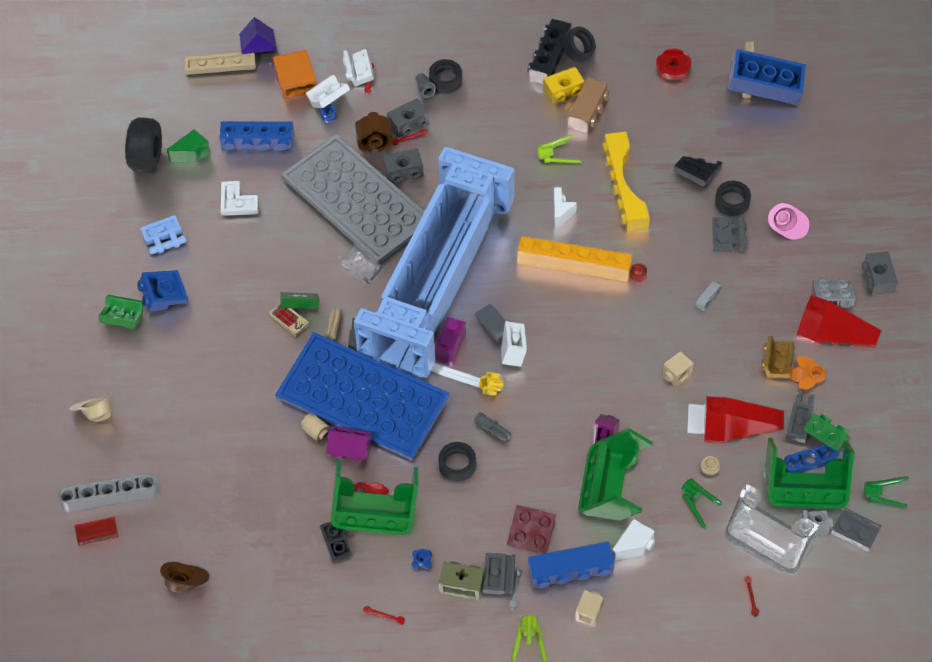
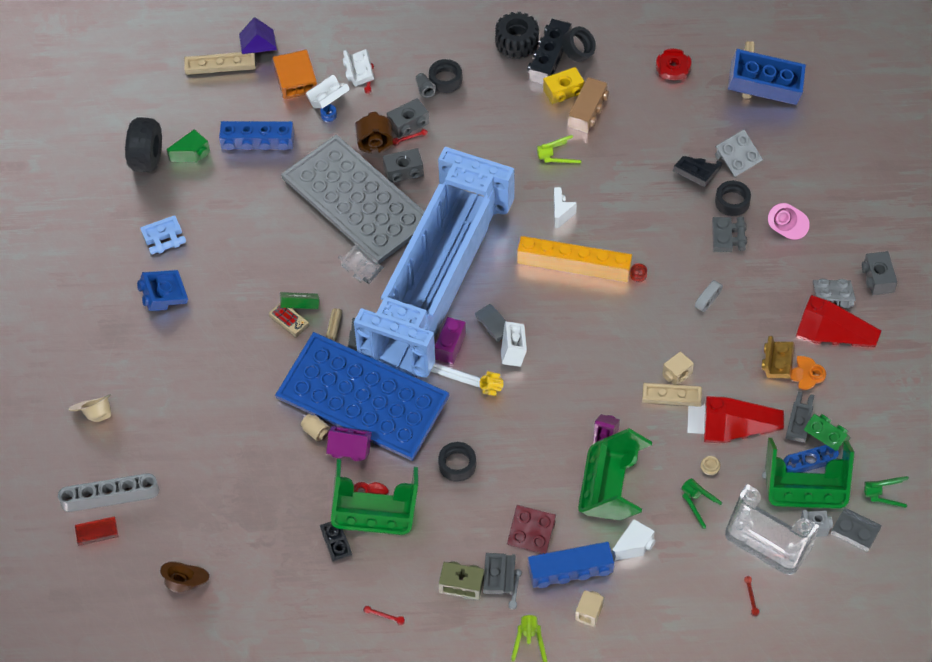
(121, 311): green bracket -> none
(235, 204): white plate -> none
(421, 553): blue plate -> none
(492, 427): dark grey axle -> none
(514, 25): none -> black tyre
(634, 210): yellow arch -> none
(672, 394): none -> tan tile
(738, 153): none -> light grey hinge

